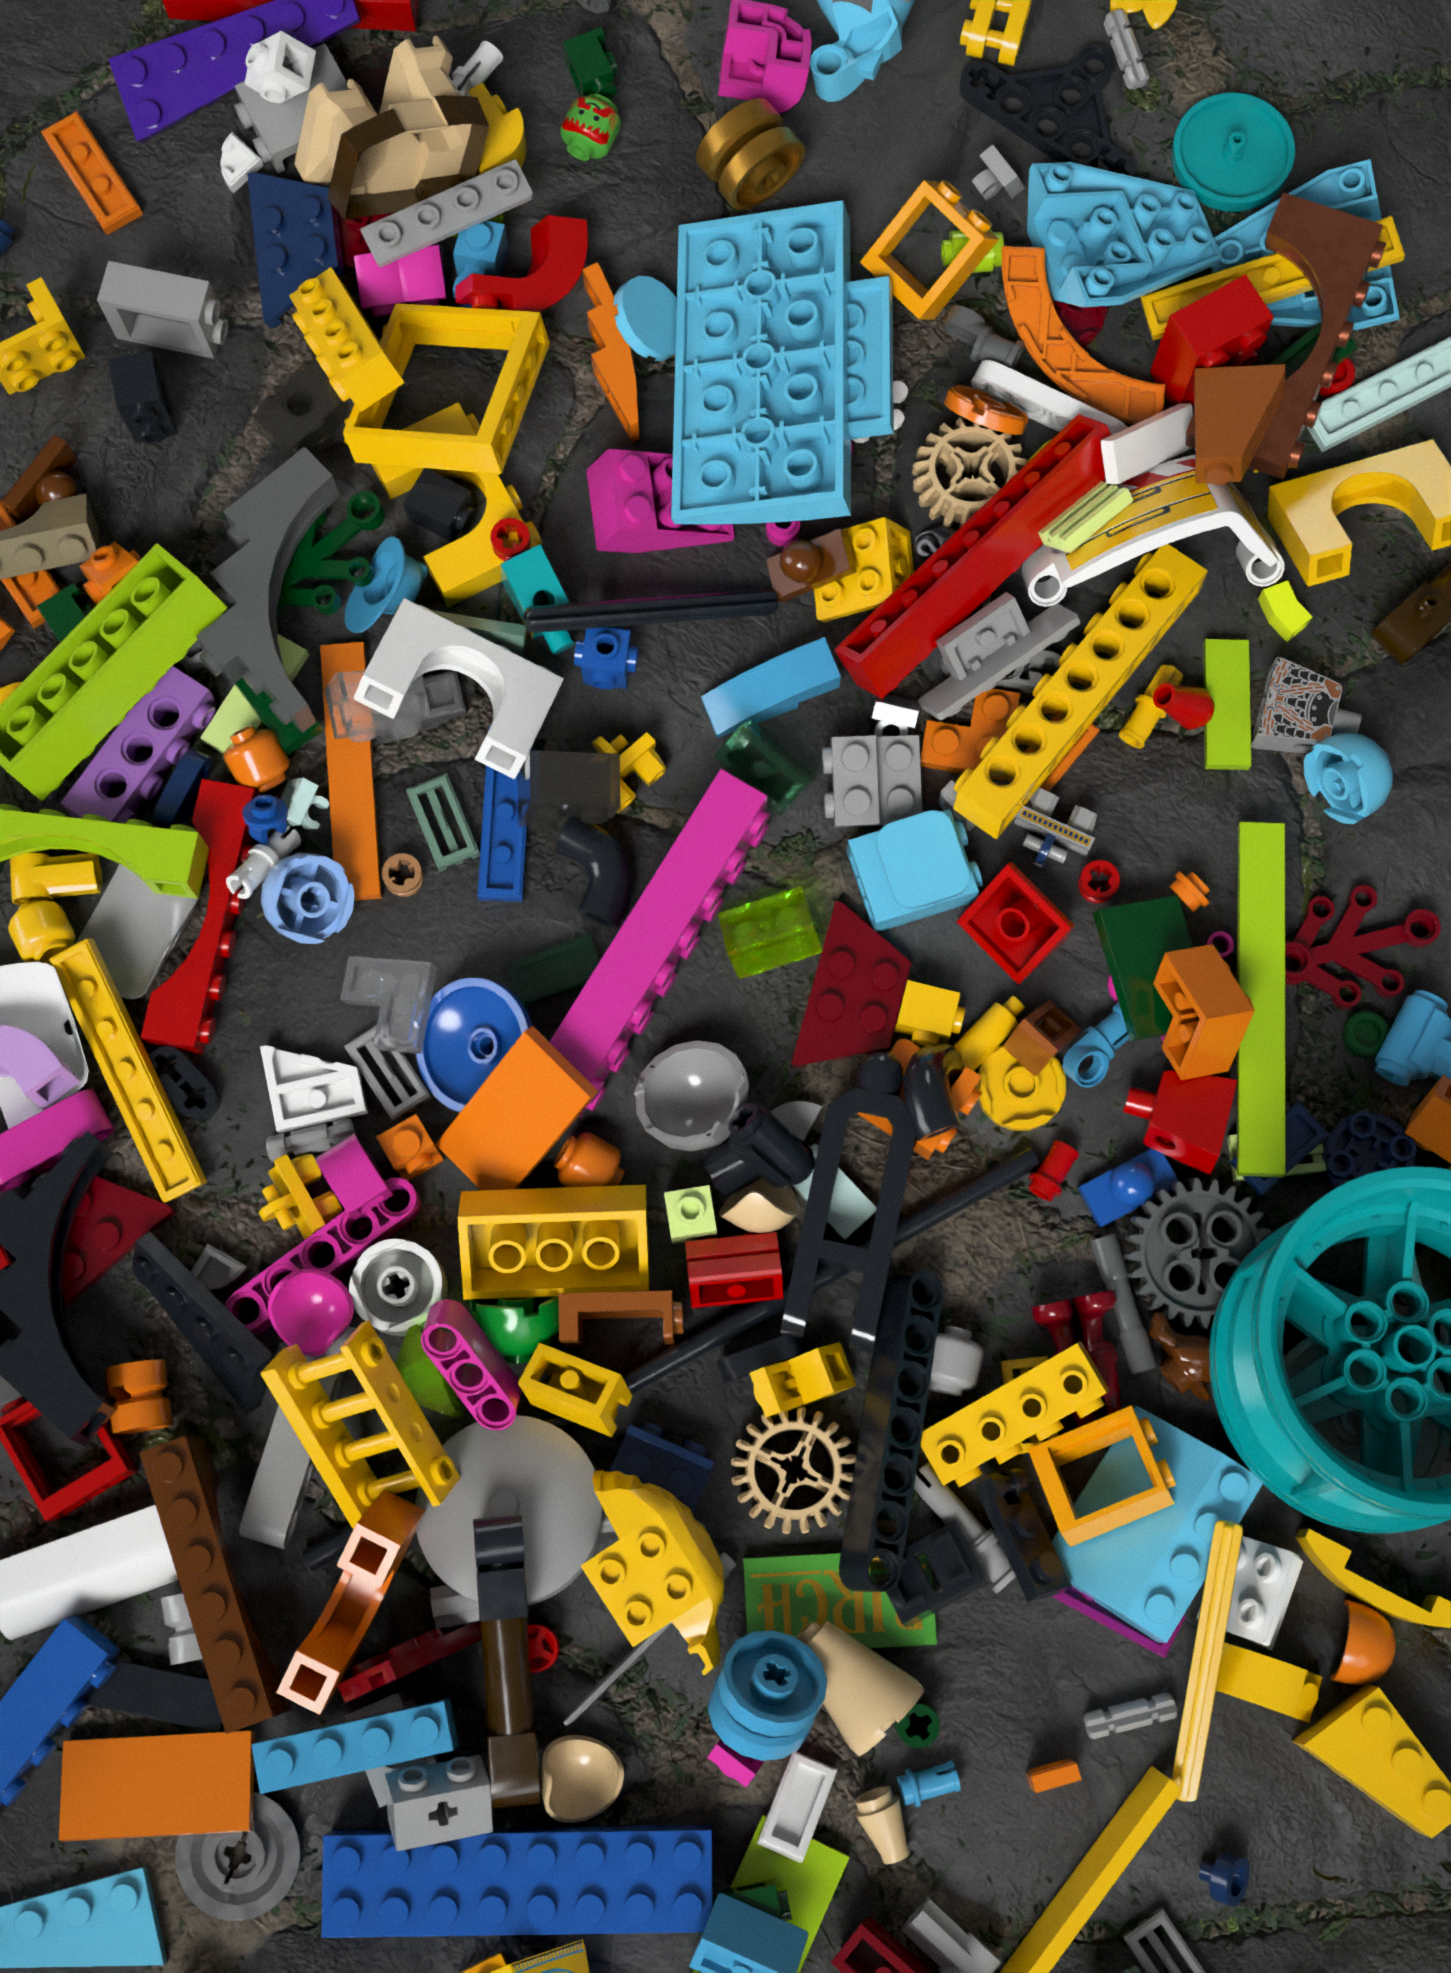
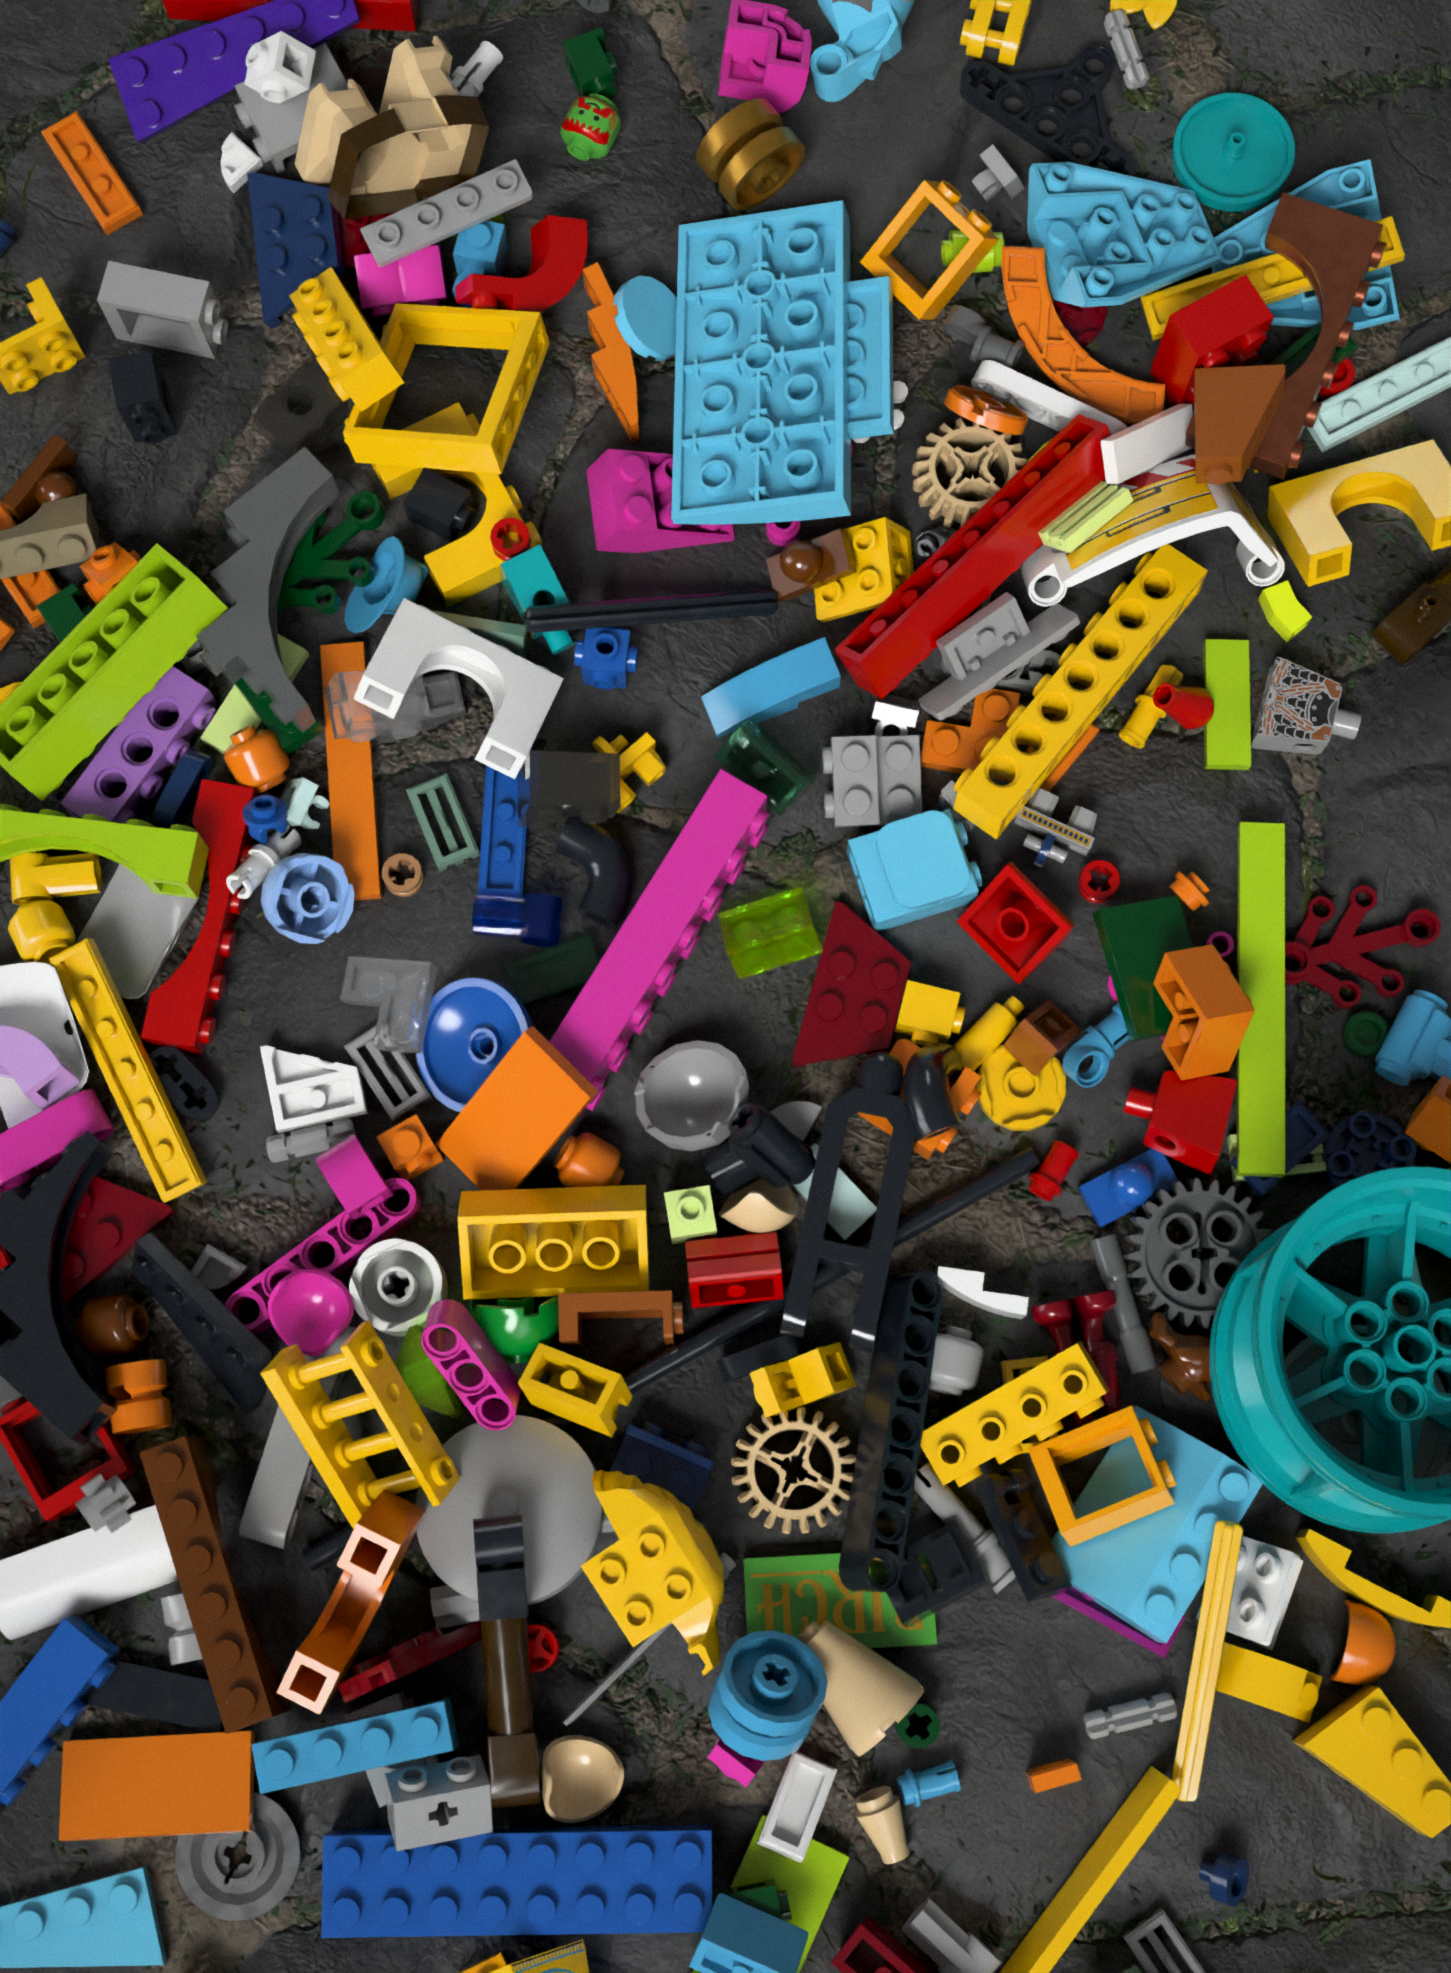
(105, 1503): none -> light grey gear
(112, 1325): none -> reddish brown head
(290, 1181): yellow hips -> none
(505, 134): yellow brick -> none
(530, 919): none -> clear blue piece
(969, 1287): none -> white slope
(1350, 774): medium azure cylinder -> none

